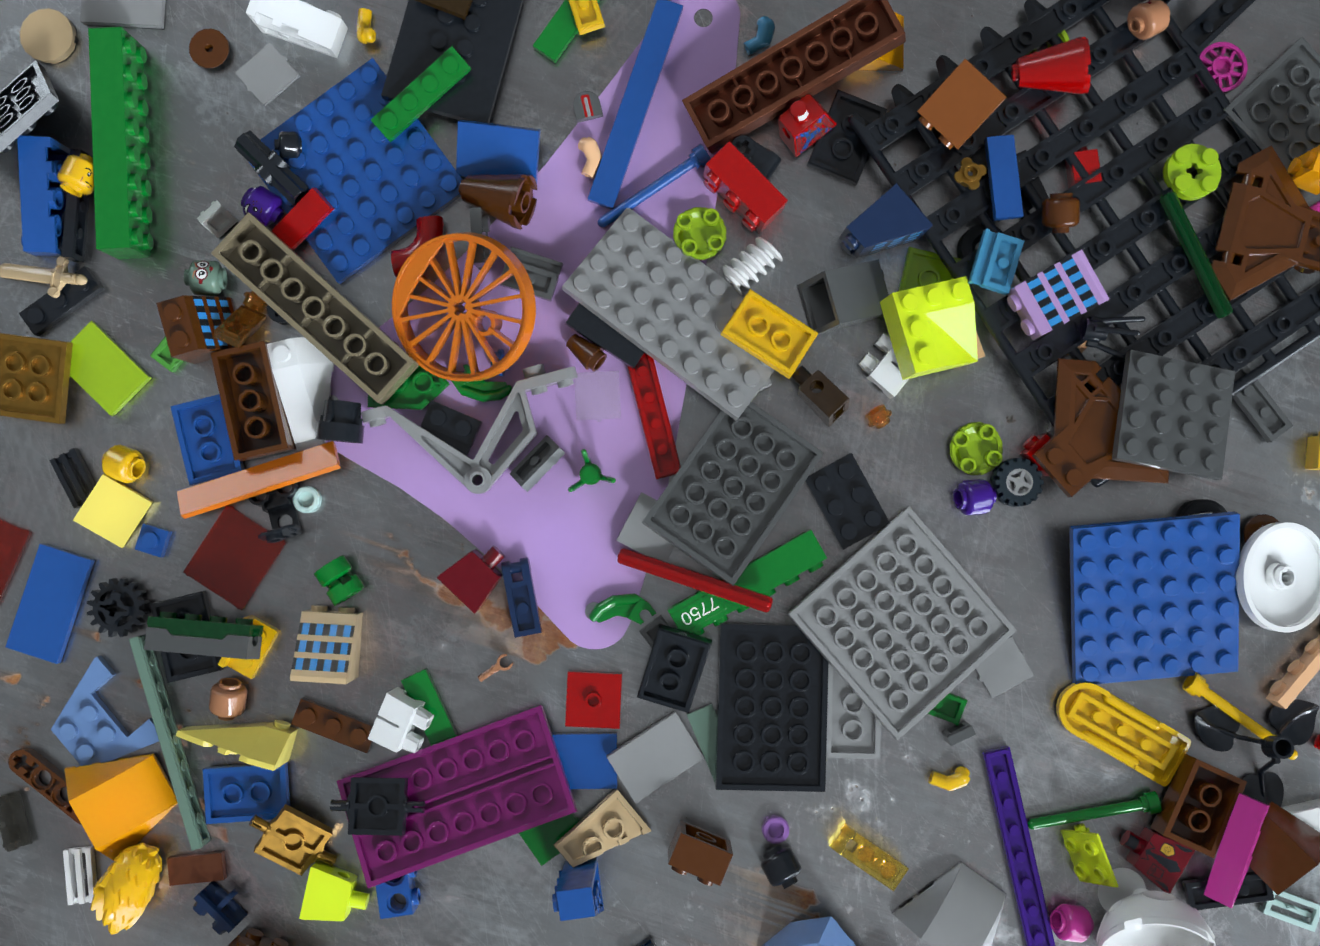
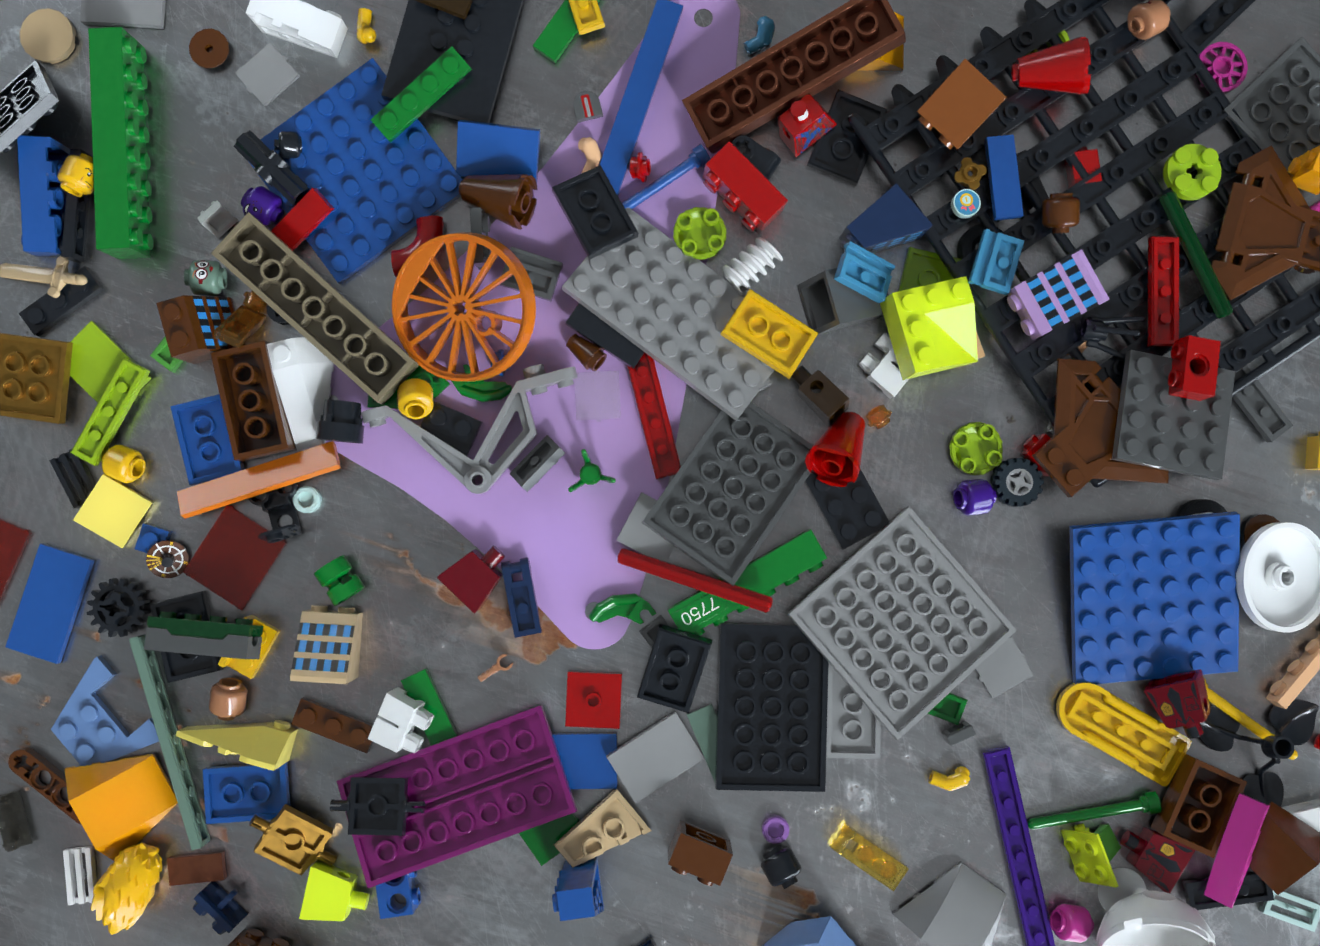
(110, 411): none -> lime tile
(167, 559): none -> reddish brown piece
(415, 398): none -> yellow head
(595, 212): none -> black tile
(640, 167): none -> red plate
(838, 451): none -> red cone
(864, 272): none -> dark azure plate
(965, 203): none -> tile
(1108, 840): none -> bright green tile
(1163, 291): none -> red tile
(1181, 701): none -> dark red torso
(1204, 357): none -> red brick

